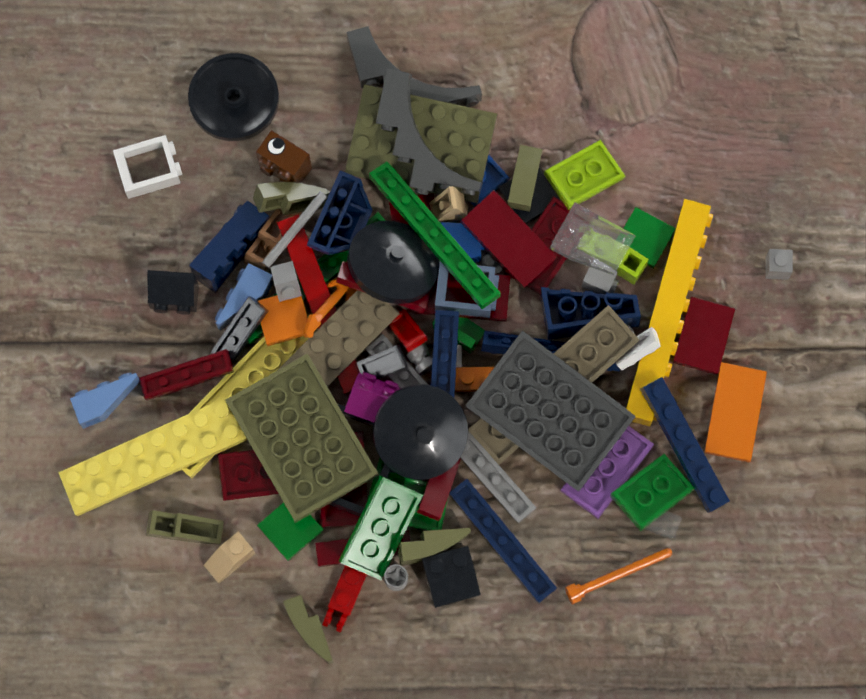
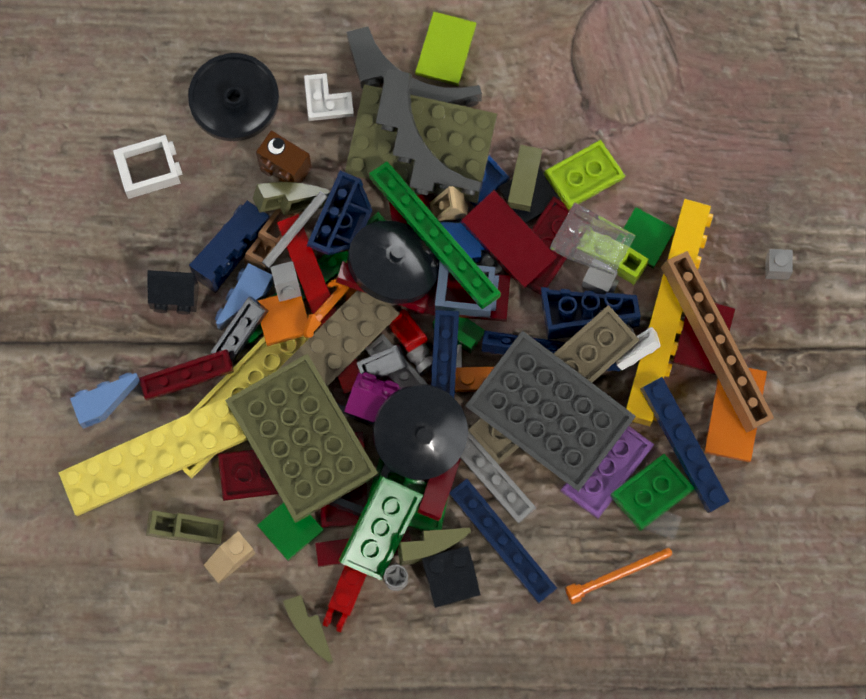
(322, 104): none -> white plate
(446, 48): none -> lime tile
(717, 341): none -> medium nougat brick

